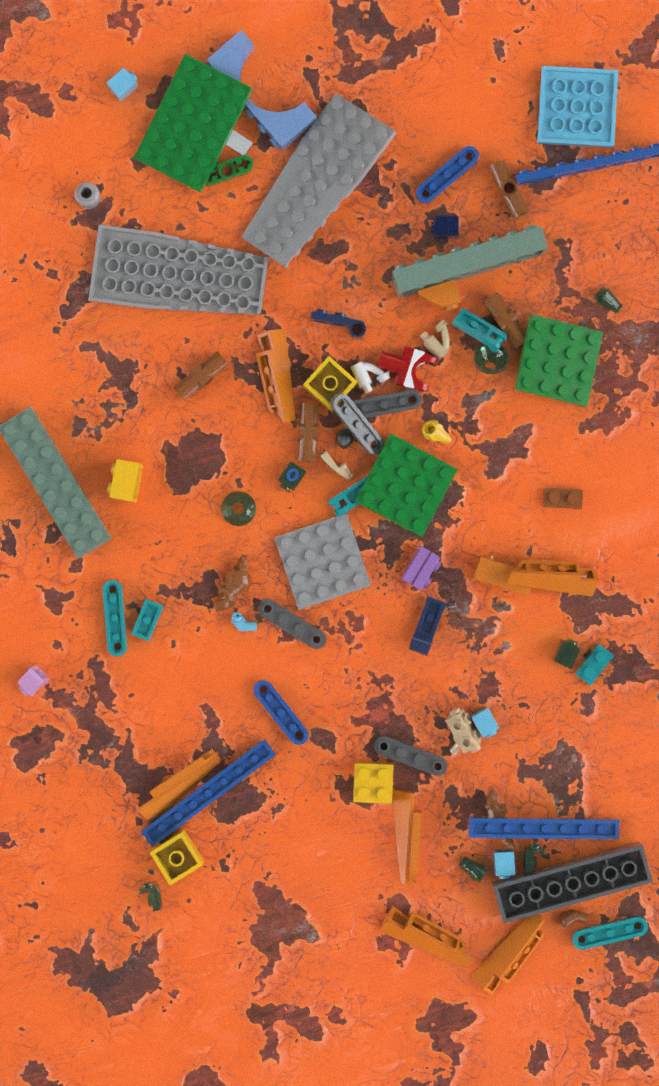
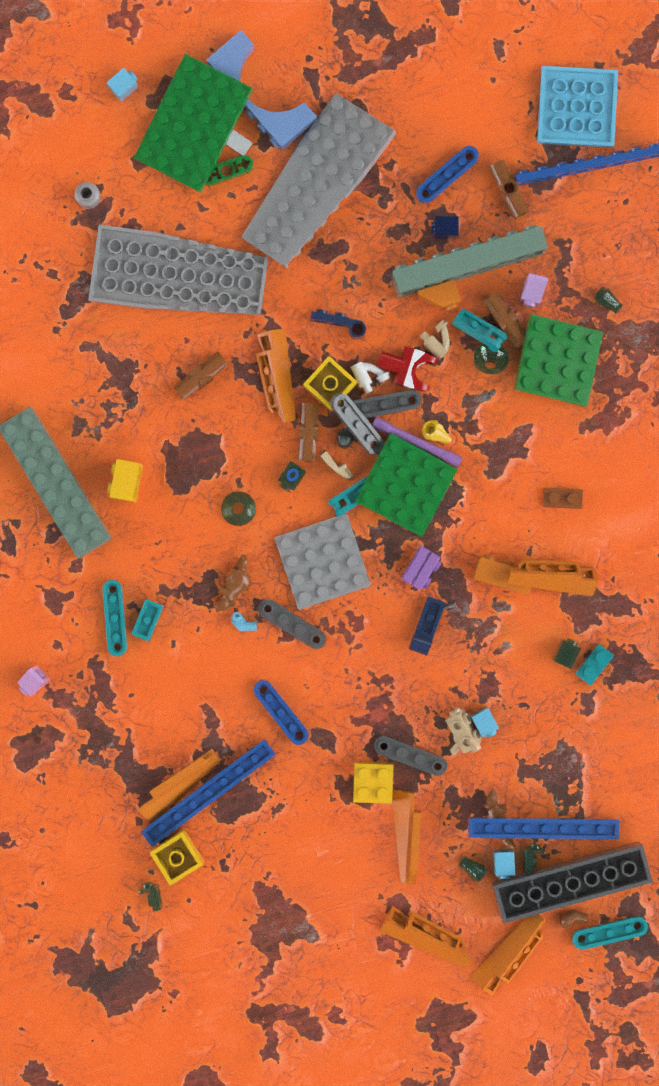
(445, 455): none -> medium lavender piece
(533, 290): none -> lavender slope

